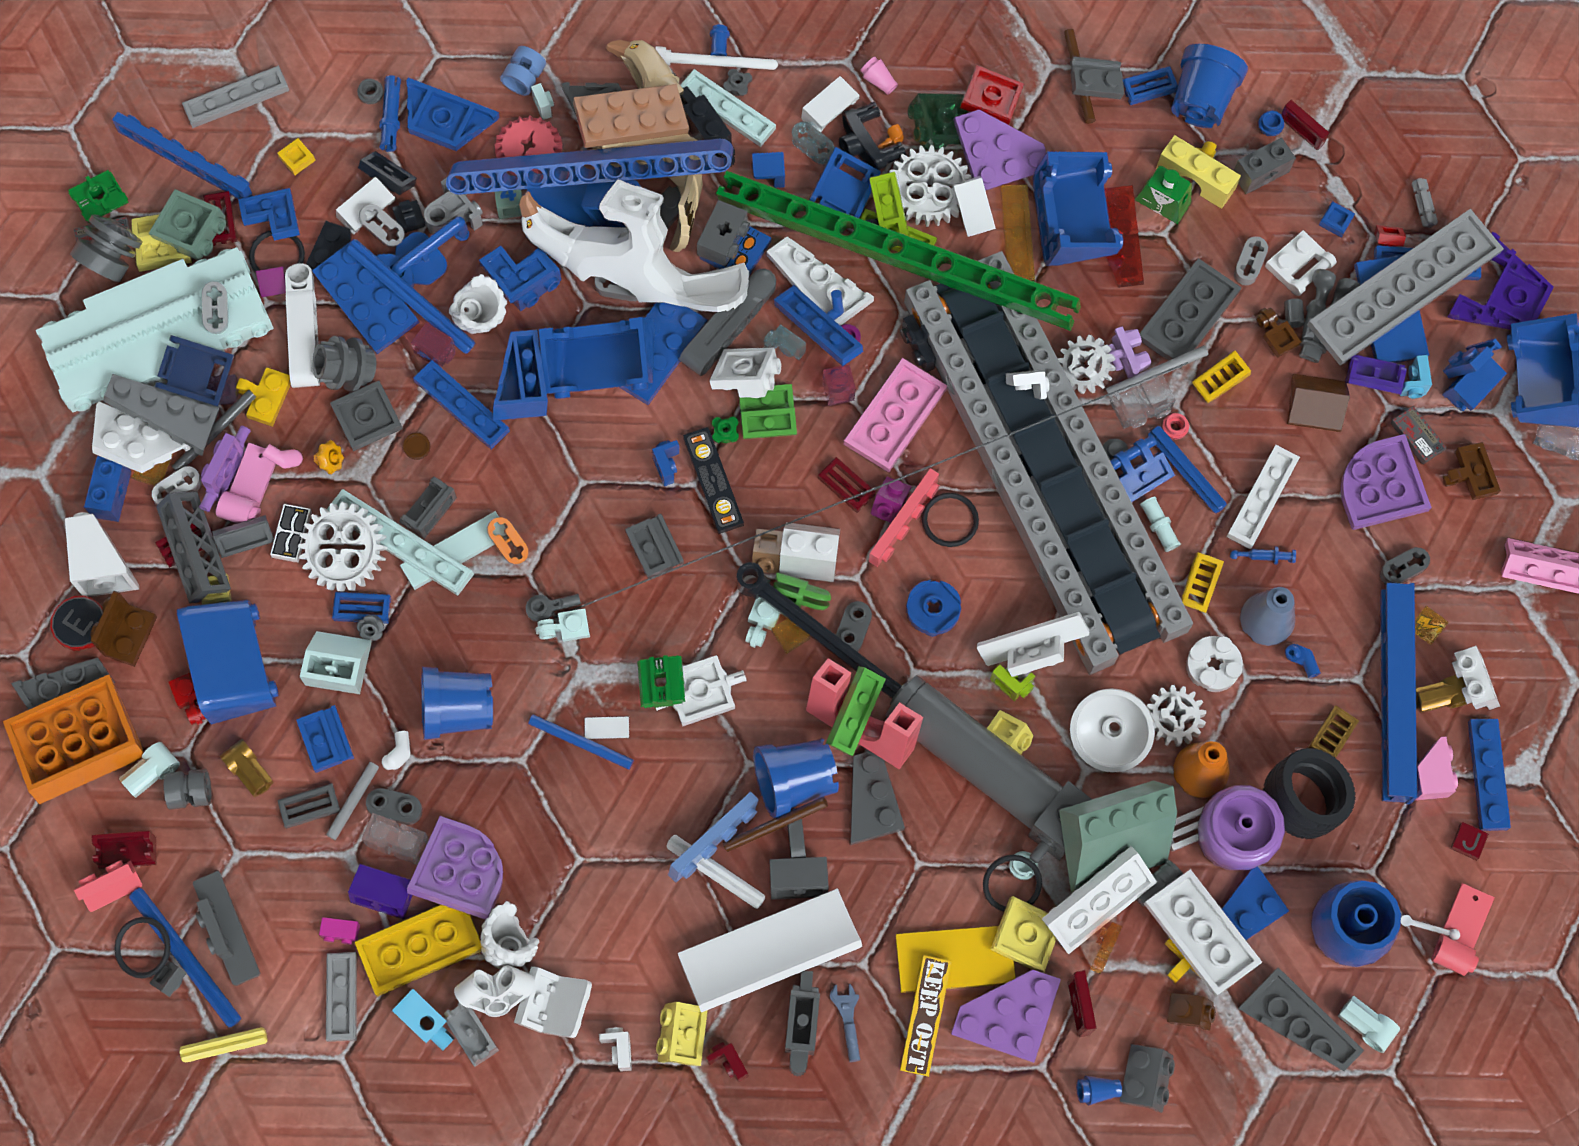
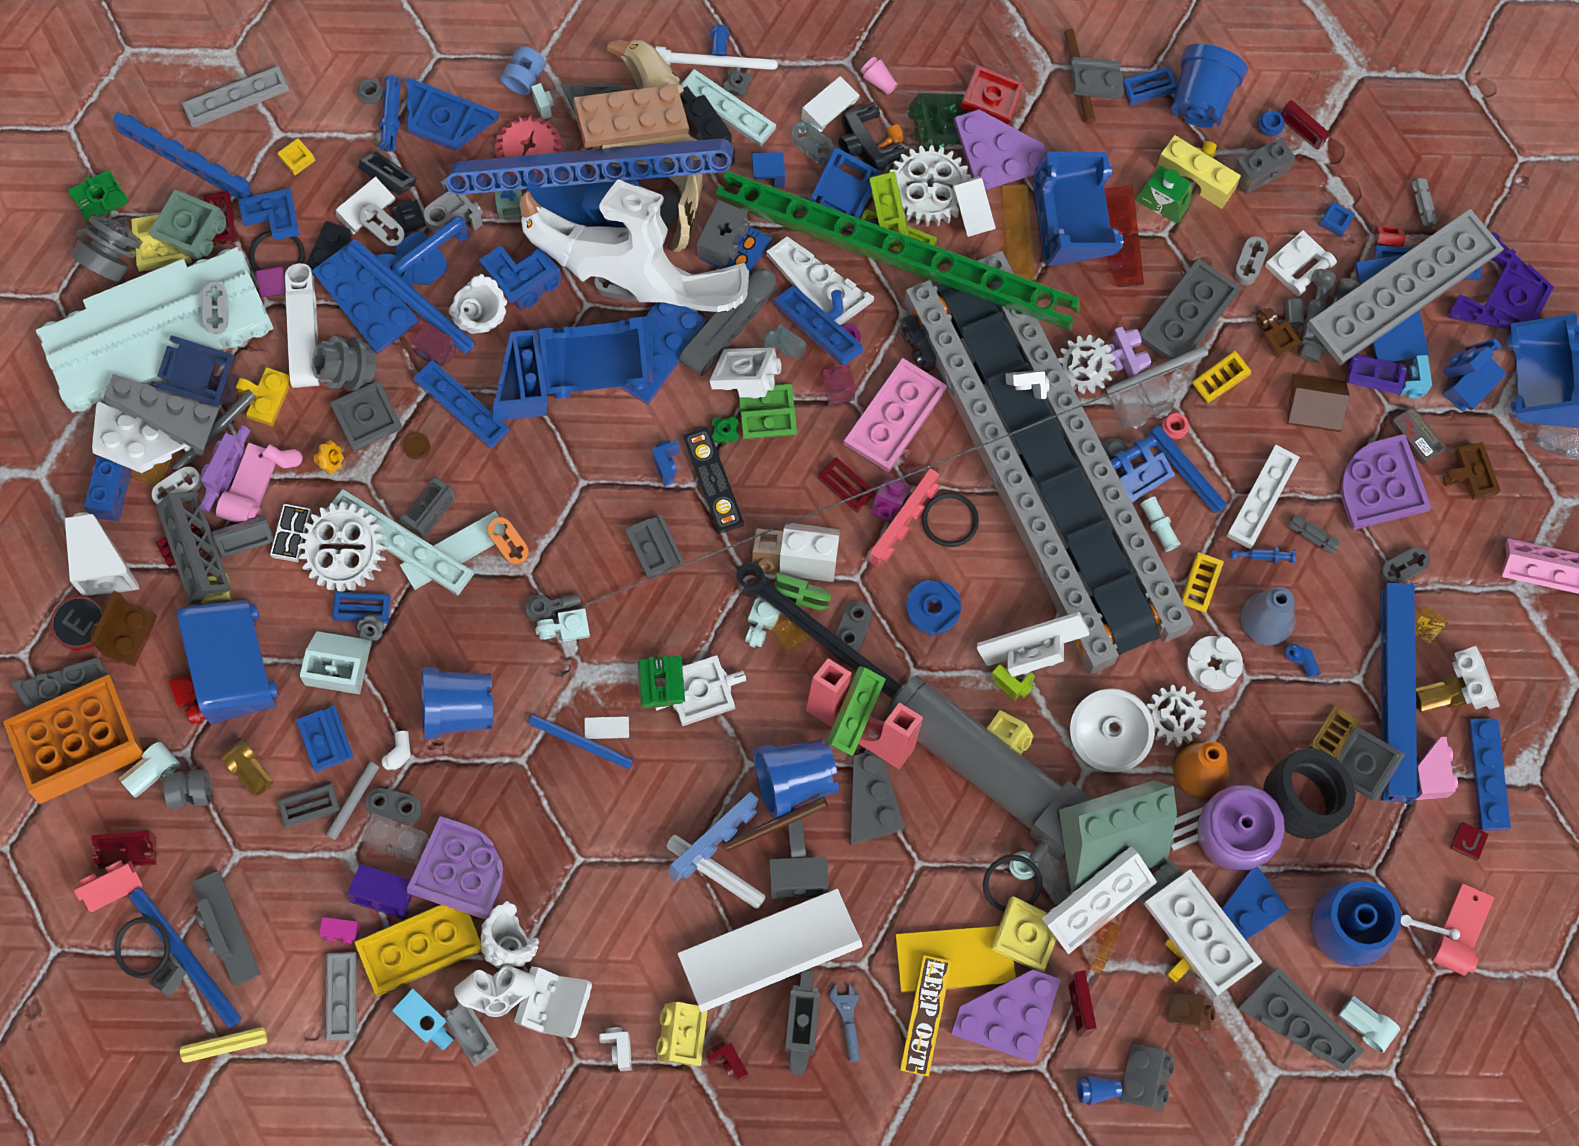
(1314, 534): none -> dark grey axle
(1369, 762): none -> dark grey plate

